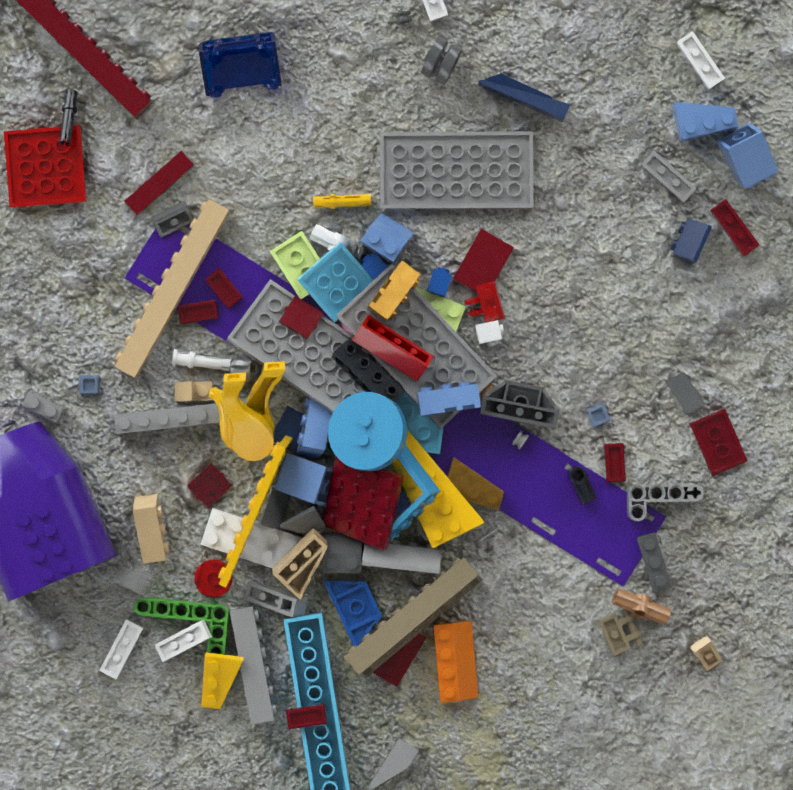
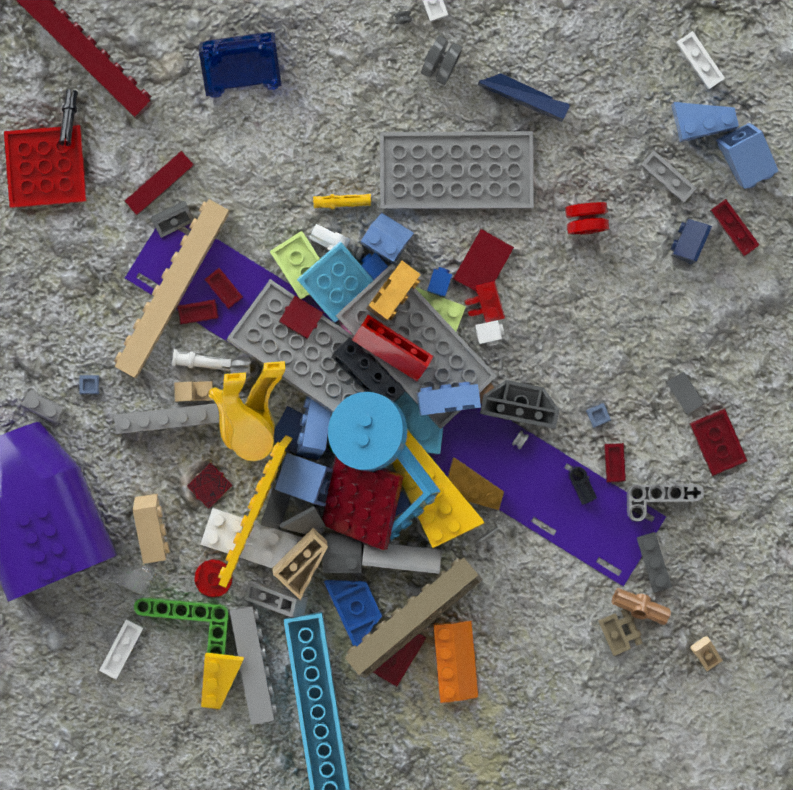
(183, 640): white plate -> none
(306, 716): dark red tile -> none
(397, 760): light grey slope -> none
(587, 221): none -> red wheel

